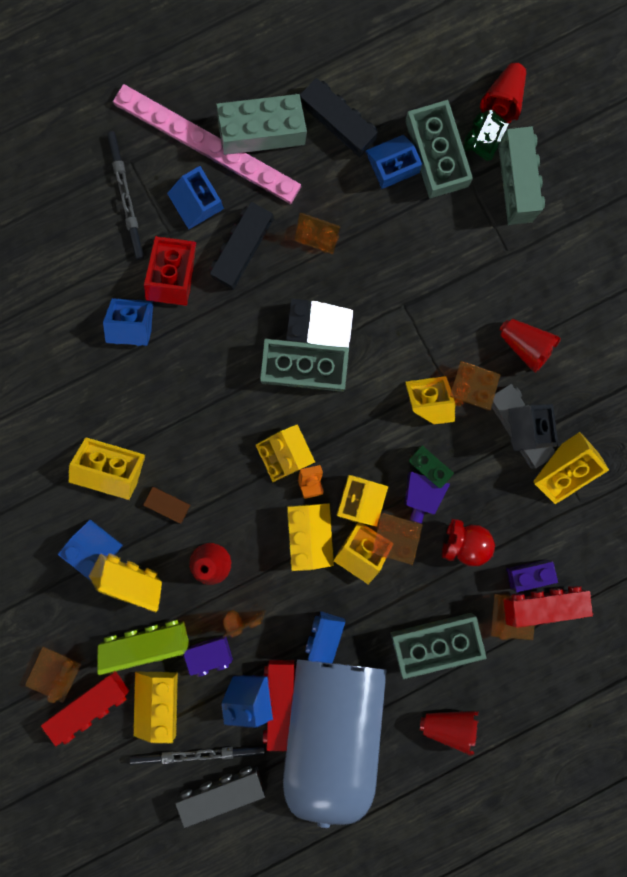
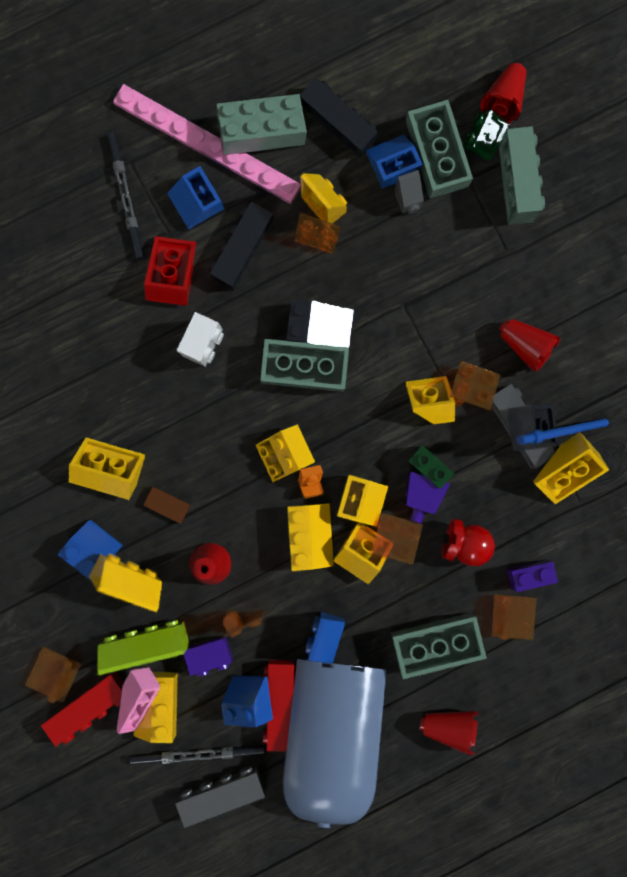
(128, 322): blue slope -> none
(136, 698): none -> bright pink slope
(200, 339): none -> white brick
(322, 198): none -> yellow slope
(409, 192): none -> dark grey slope
(538, 436): none -> blue bar
(547, 607): red brick -> none

